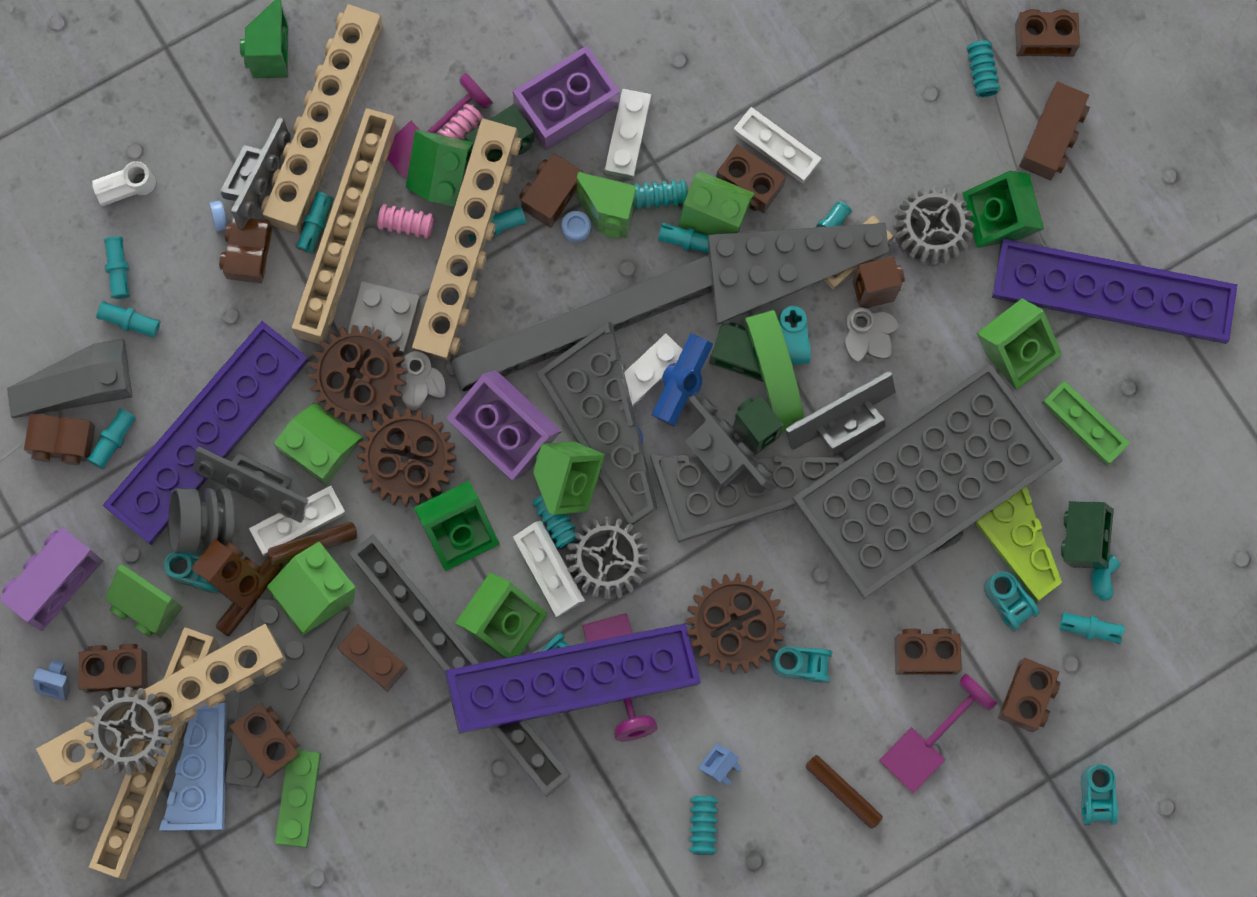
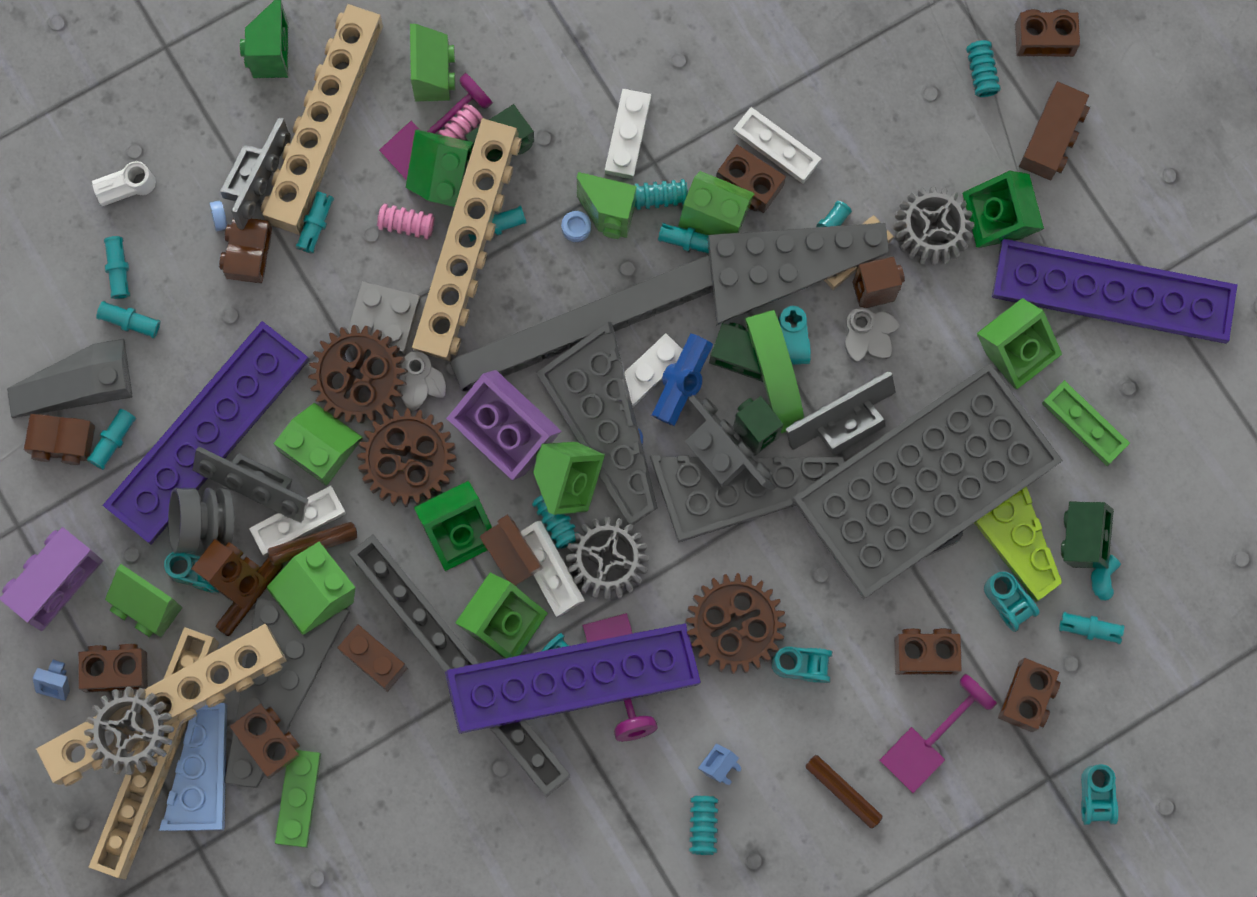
(344, 226): tan brick -> none
(431, 64): none -> bright green slope
(511, 551): none -> reddish brown panel
(550, 190): reddish brown brick -> none
(566, 97): medium lavender brick -> none

